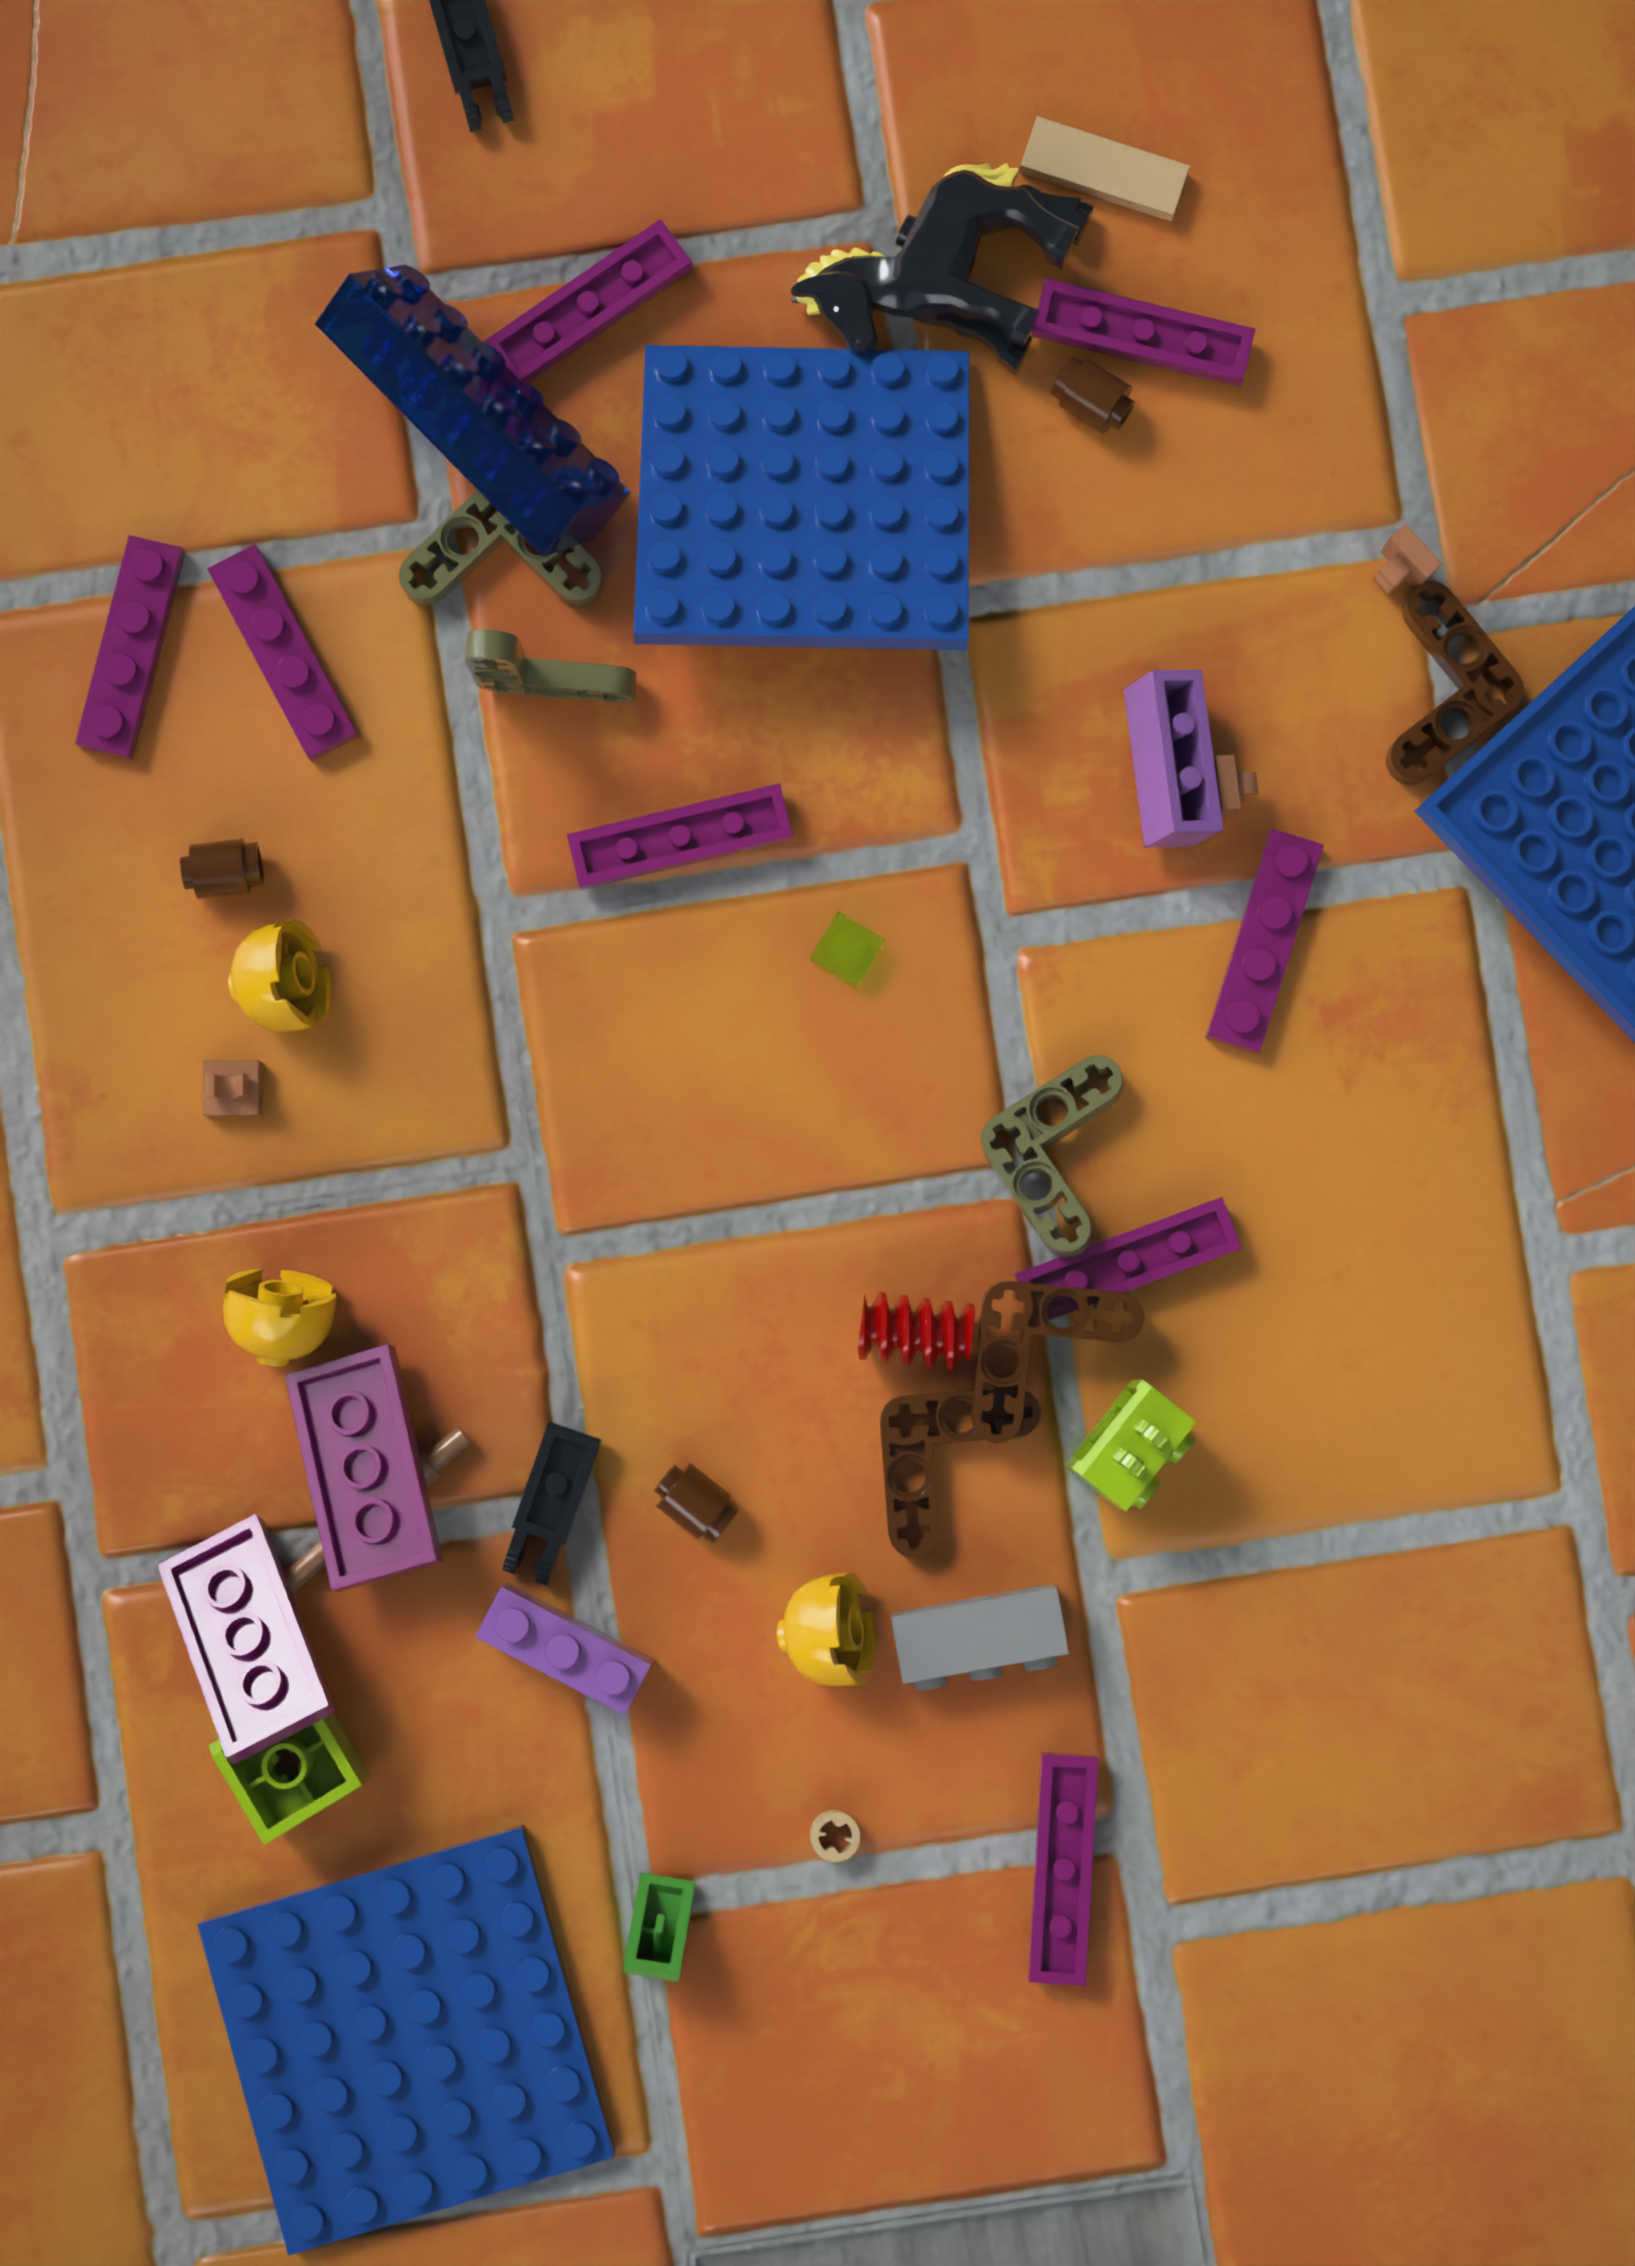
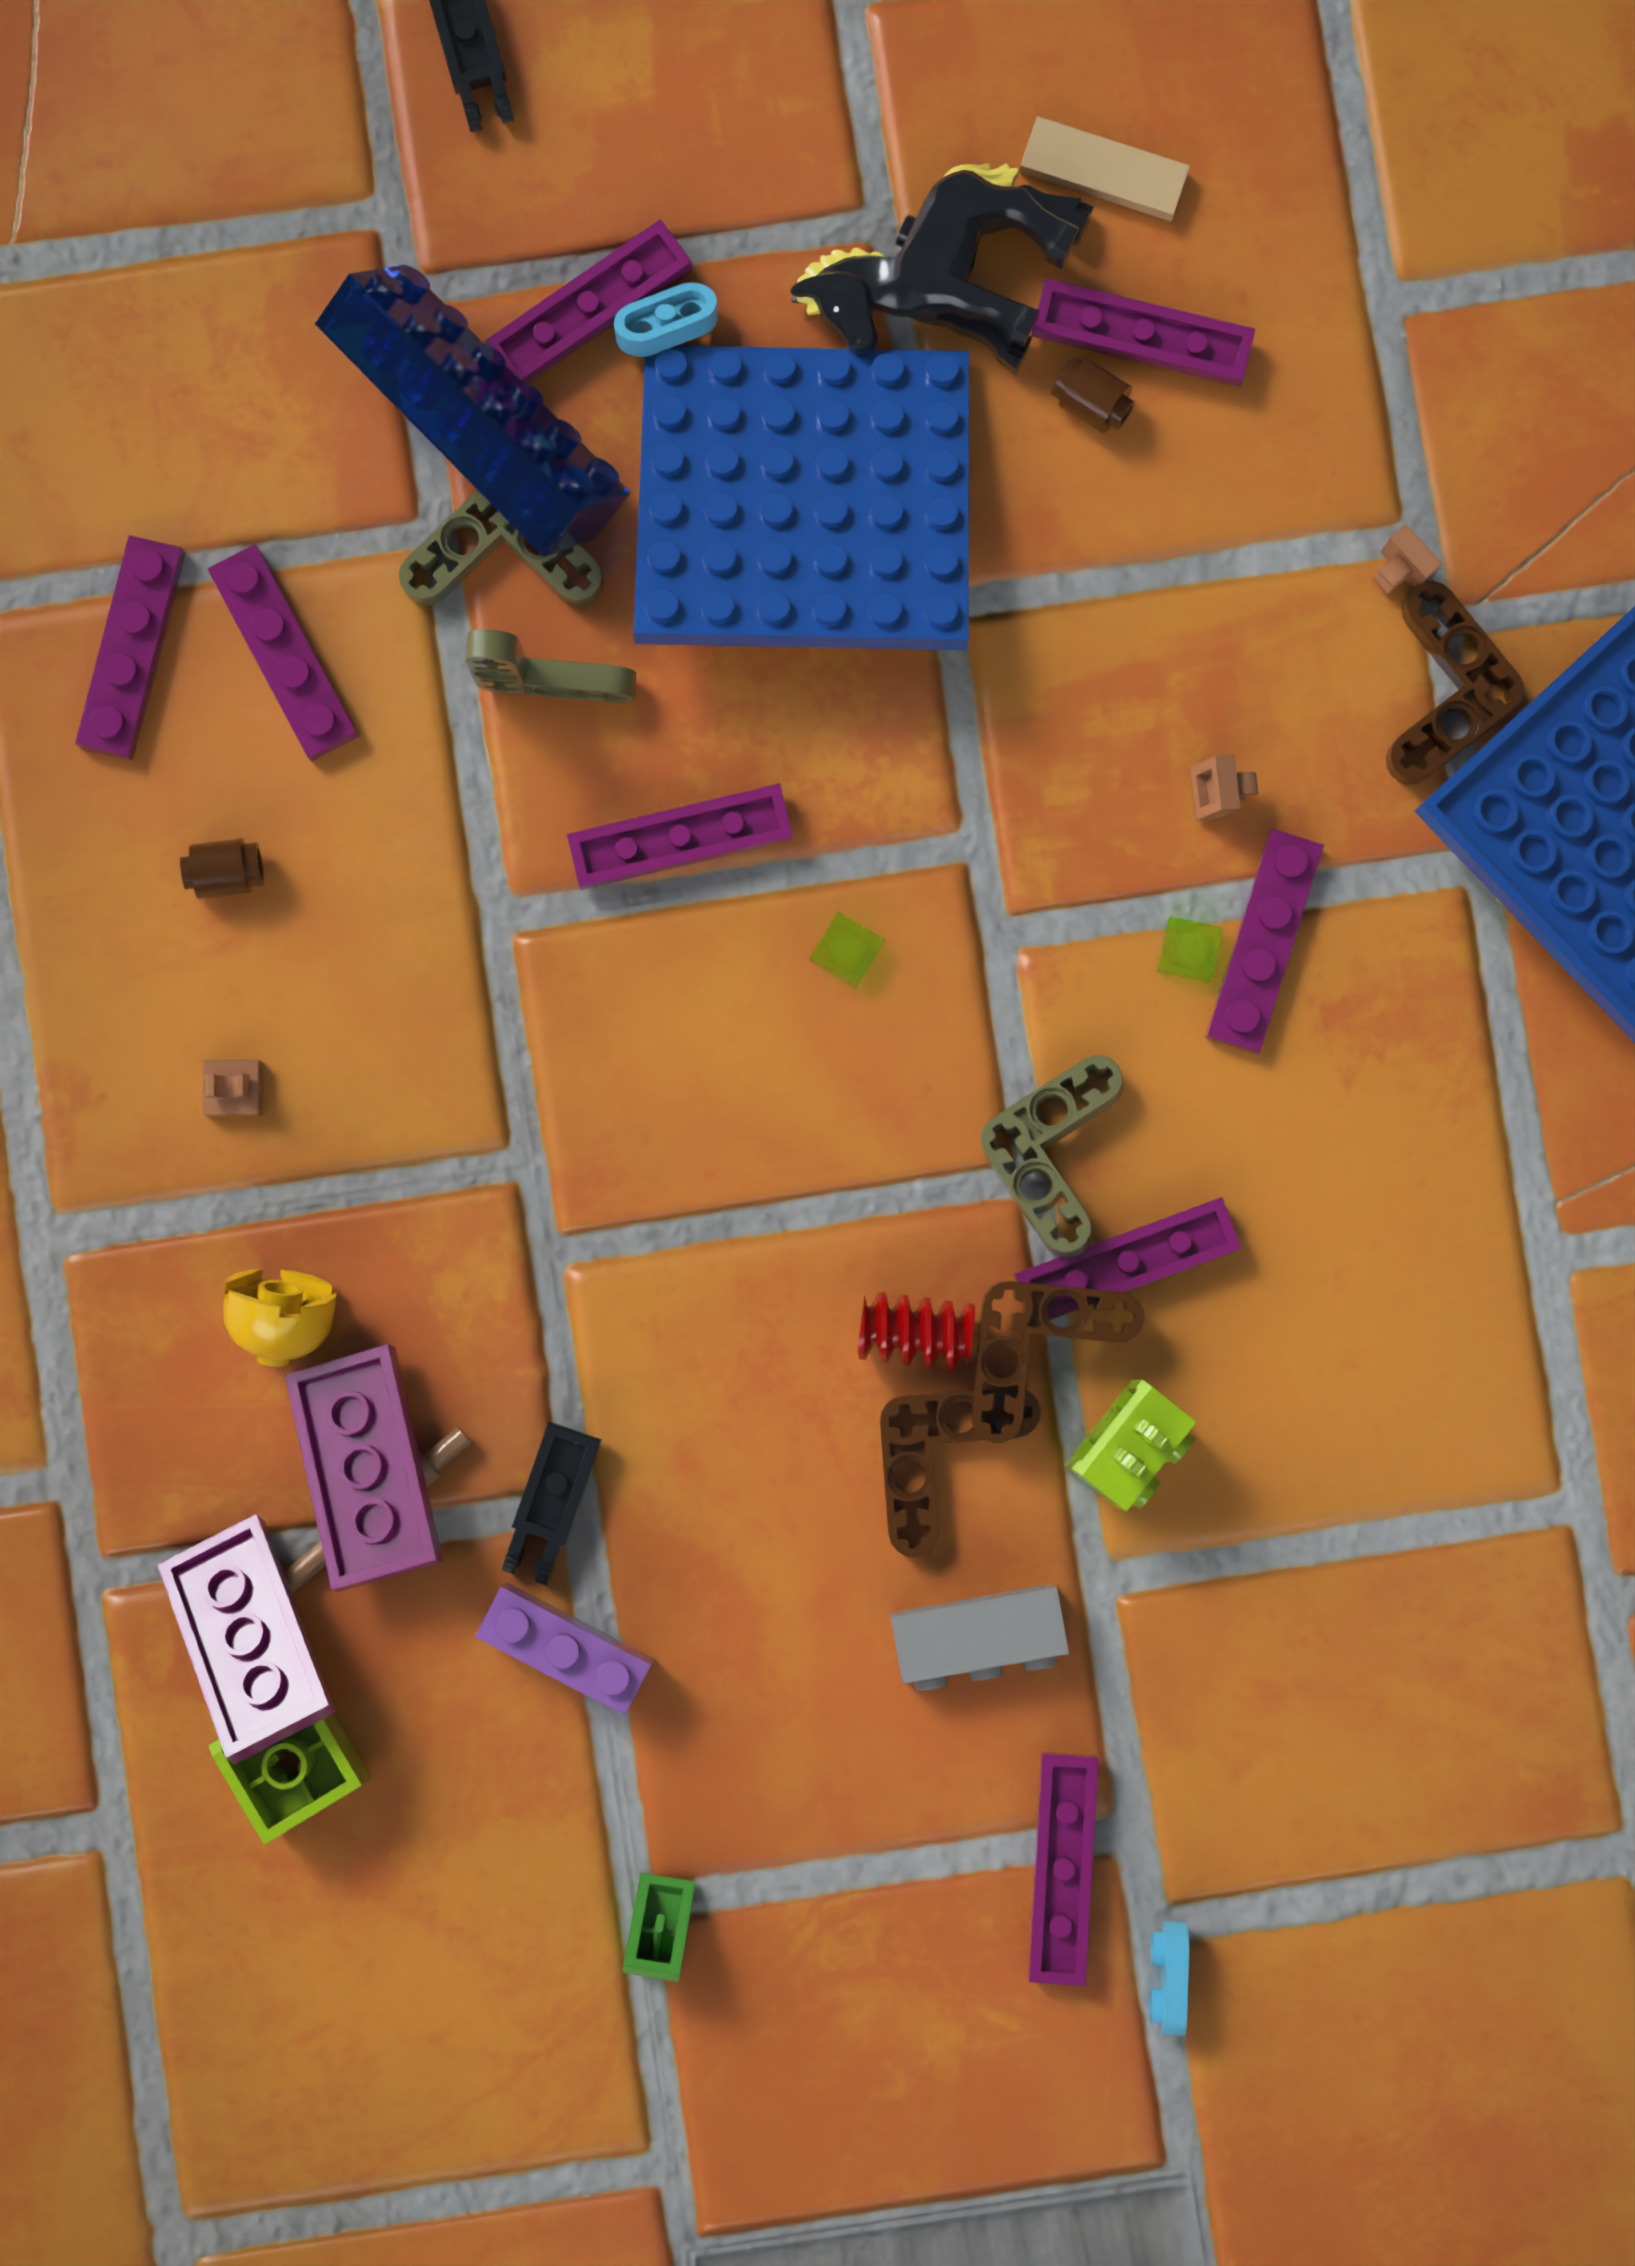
(279, 978): yellow cylinder -> none
(406, 2040): blue plate -> none
(666, 319): none -> medium azure plate
(695, 1502): reddish brown brick -> none
(827, 1632): yellow cylinder -> none
(830, 1853): tan bush -> none
(1170, 2002): none -> medium azure plate
(1173, 758): medium lavender brick -> none
(1189, 949): none -> clear neon green plate

